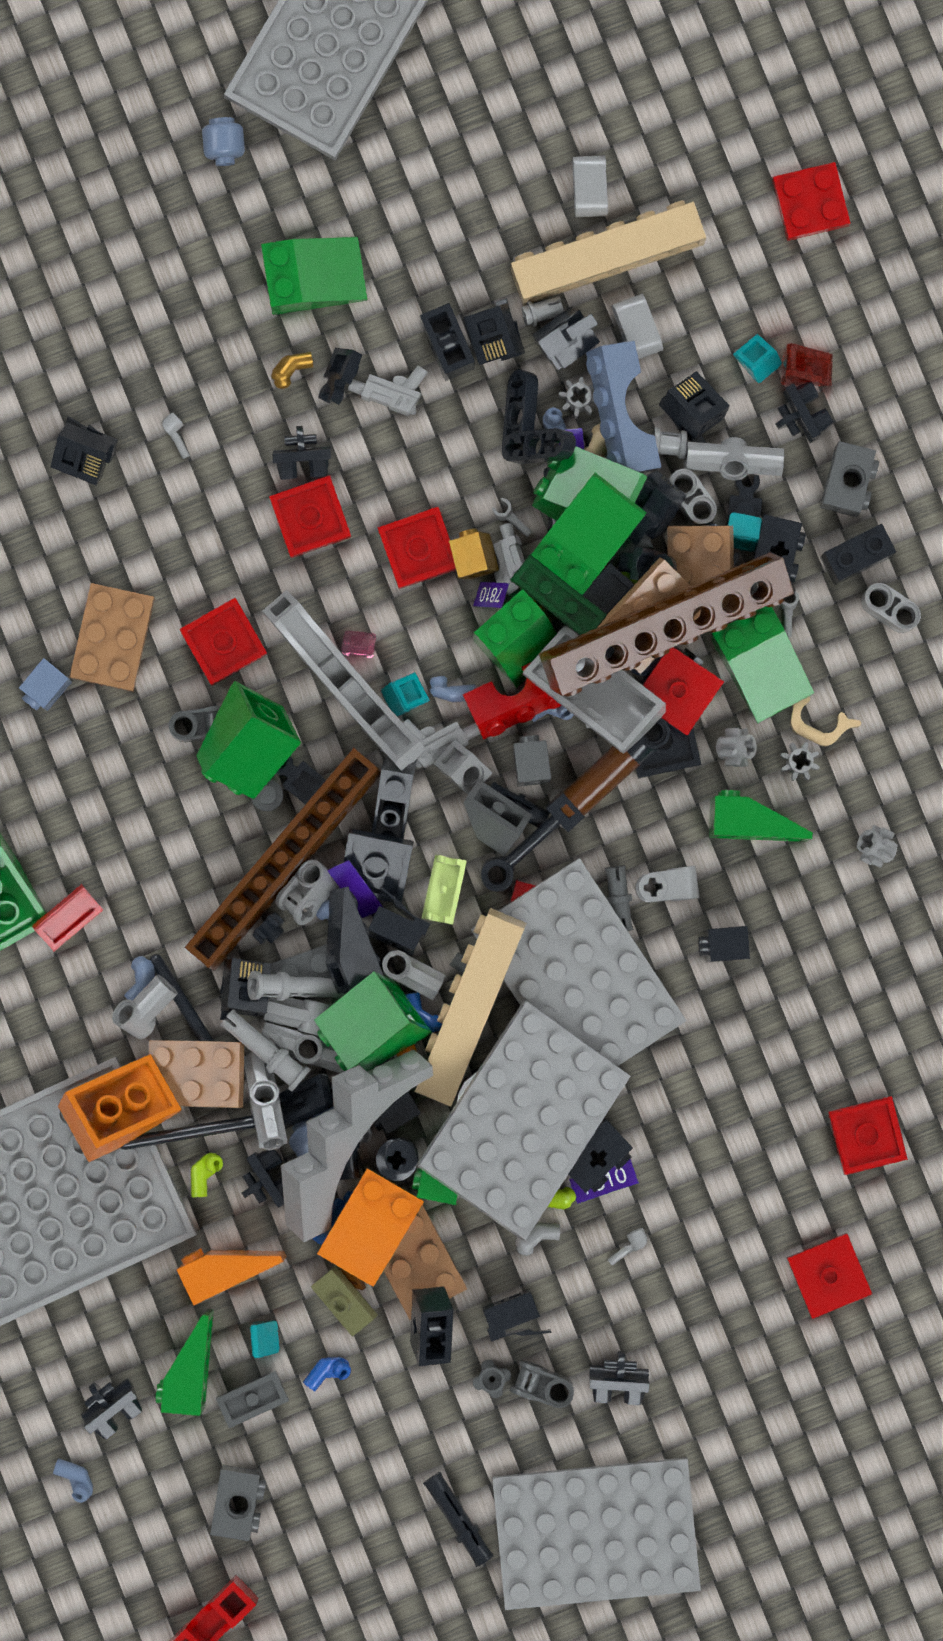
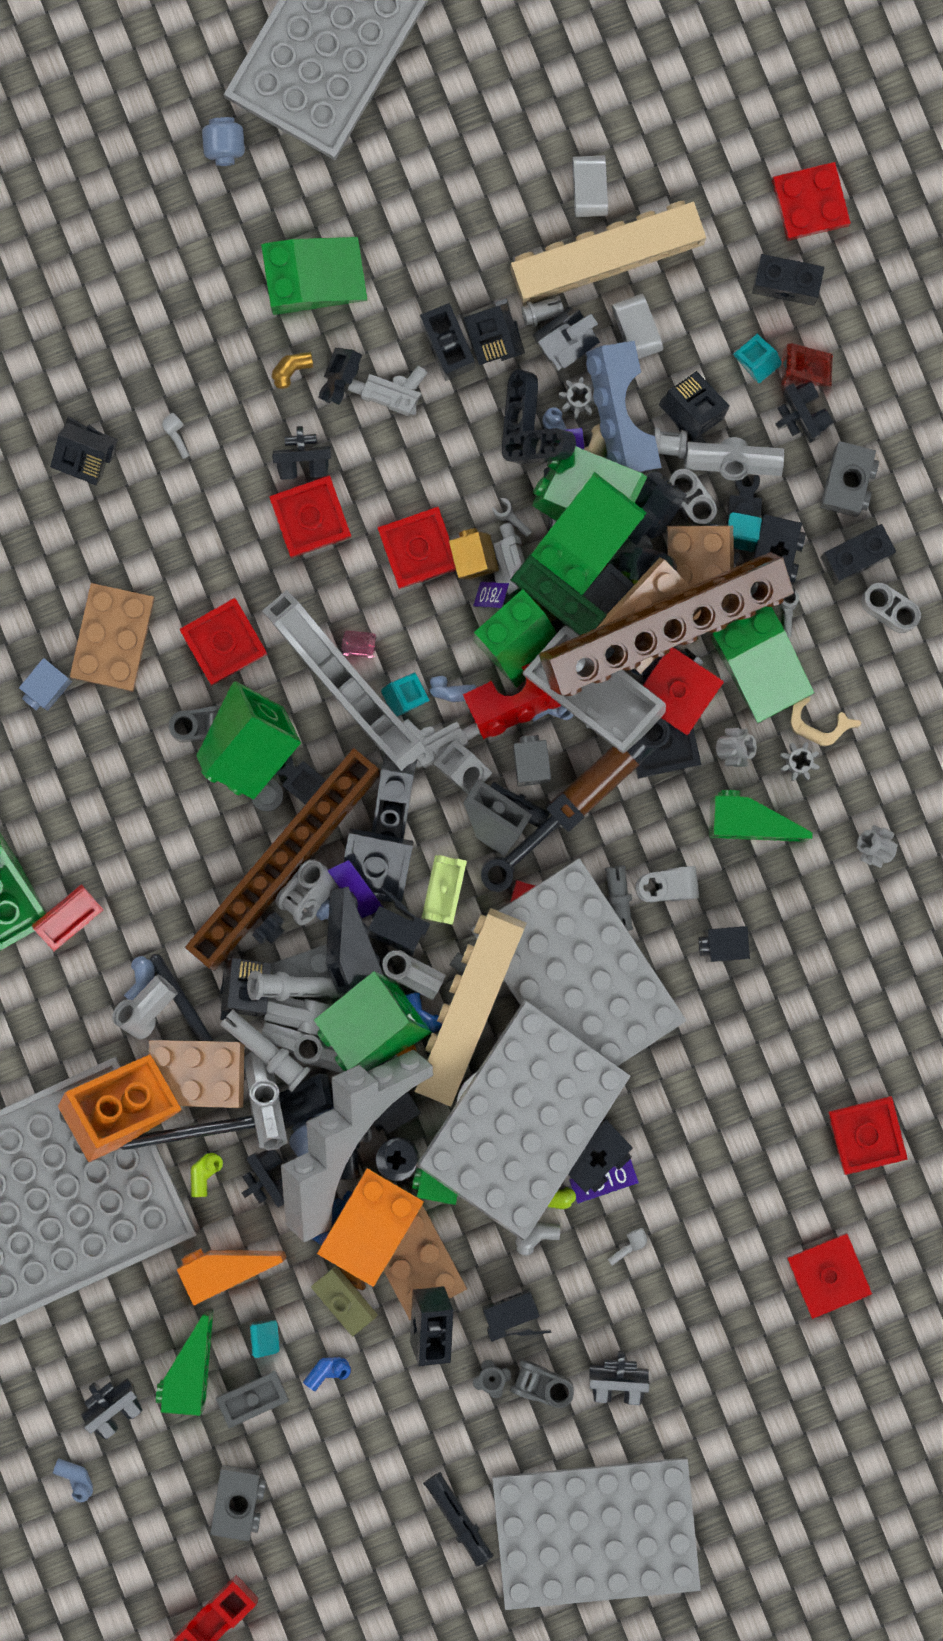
(788, 279): none -> black brick

